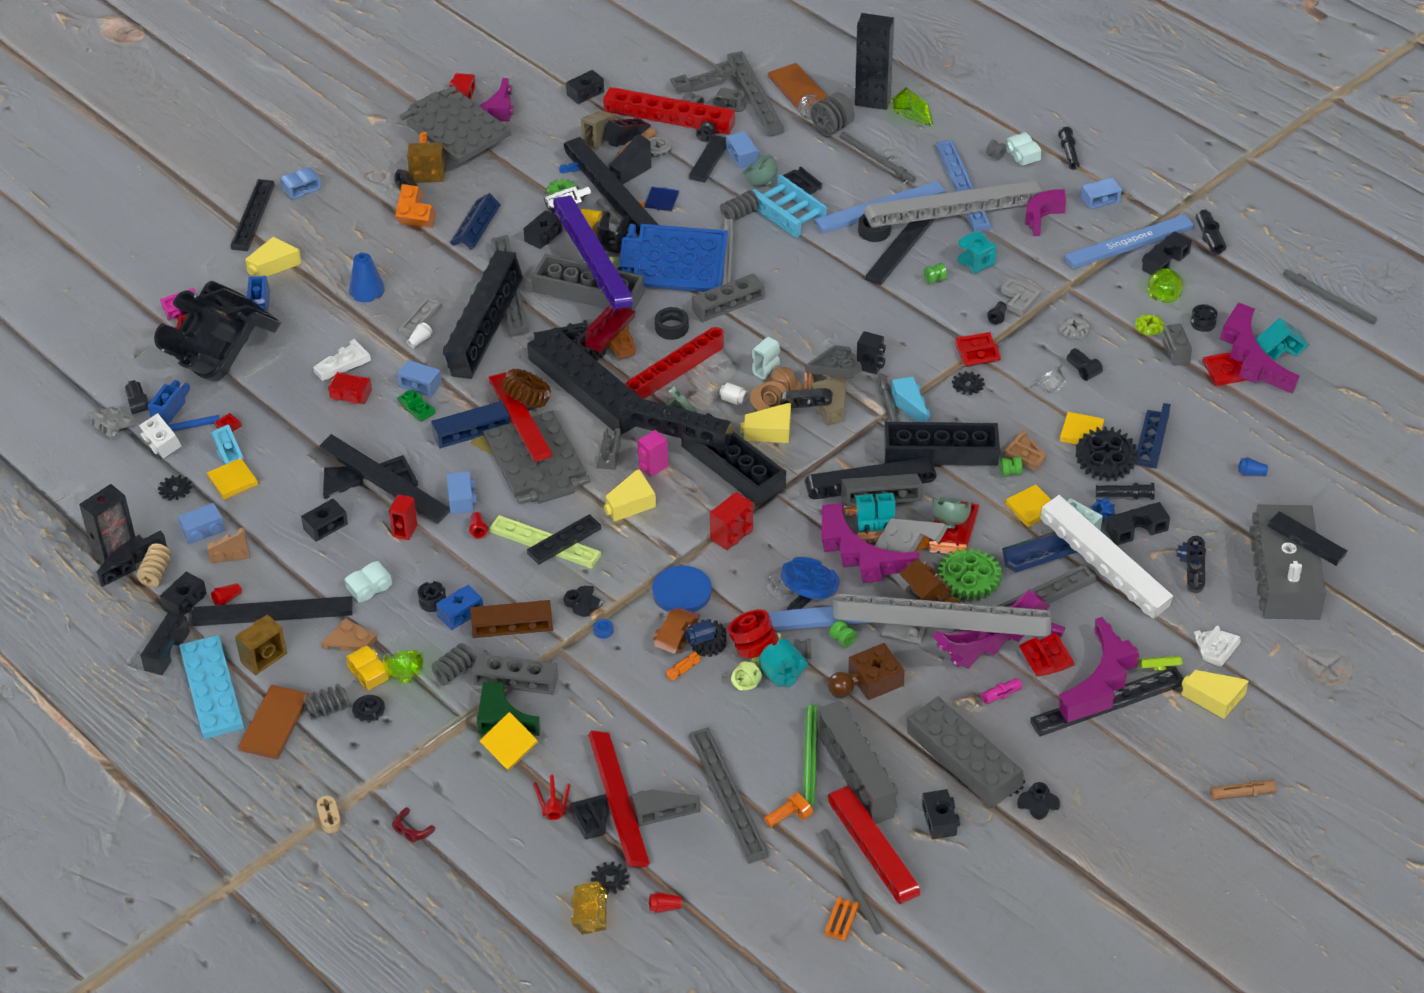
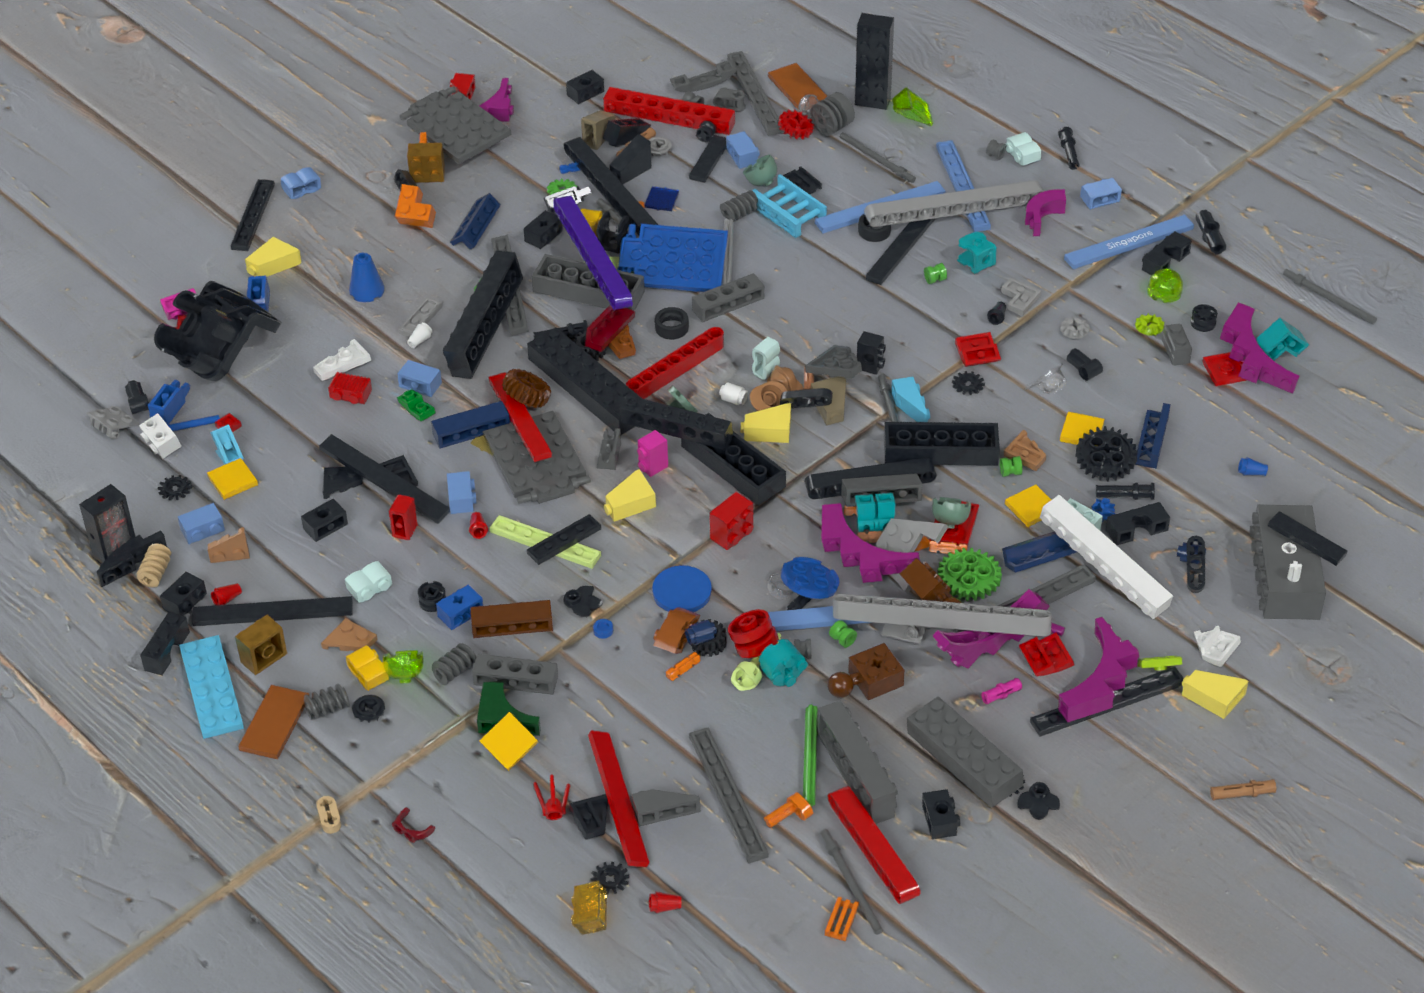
(795, 124): none -> red gear

